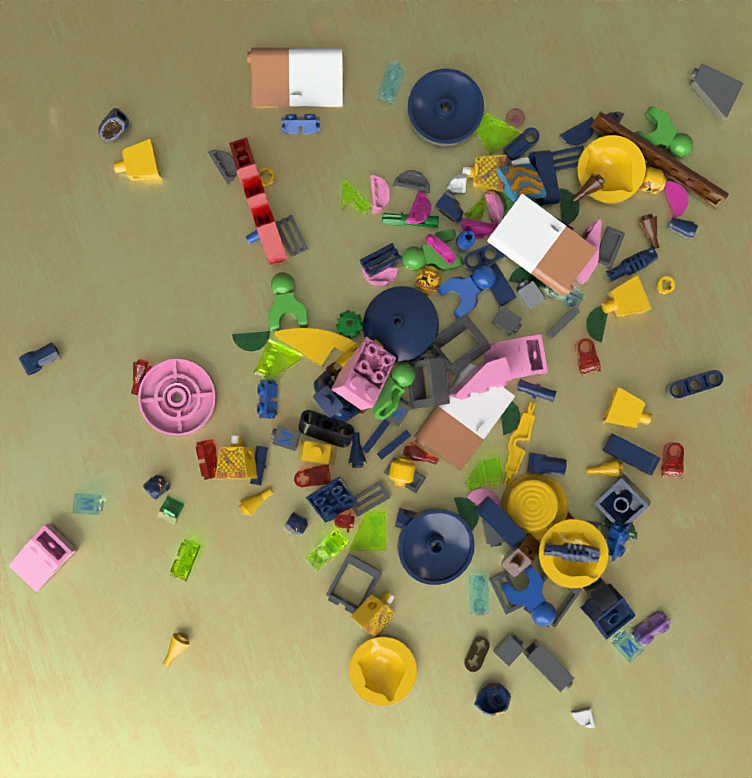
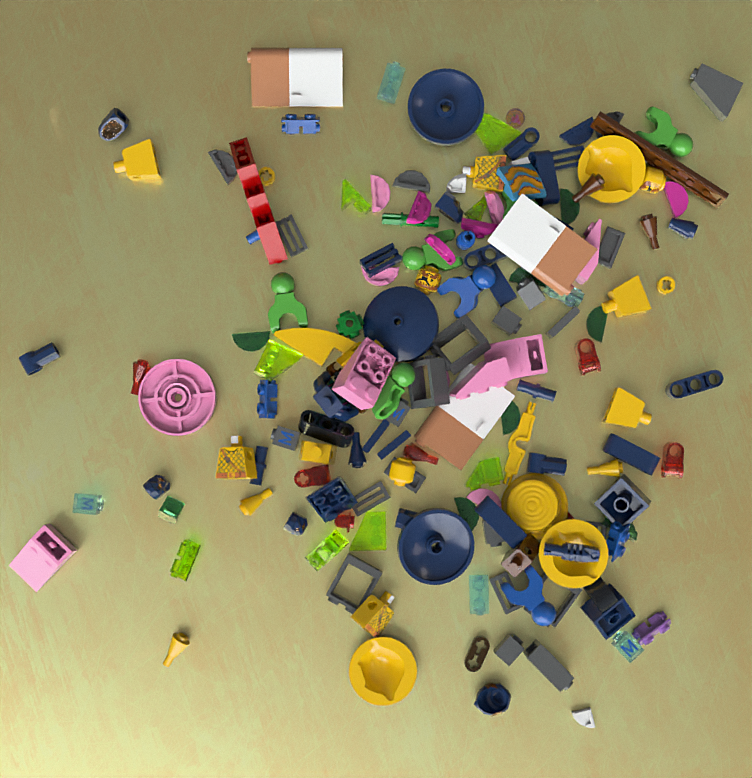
(207, 451): clear red hinge -> none
(633, 264): dark blue hinge -> none

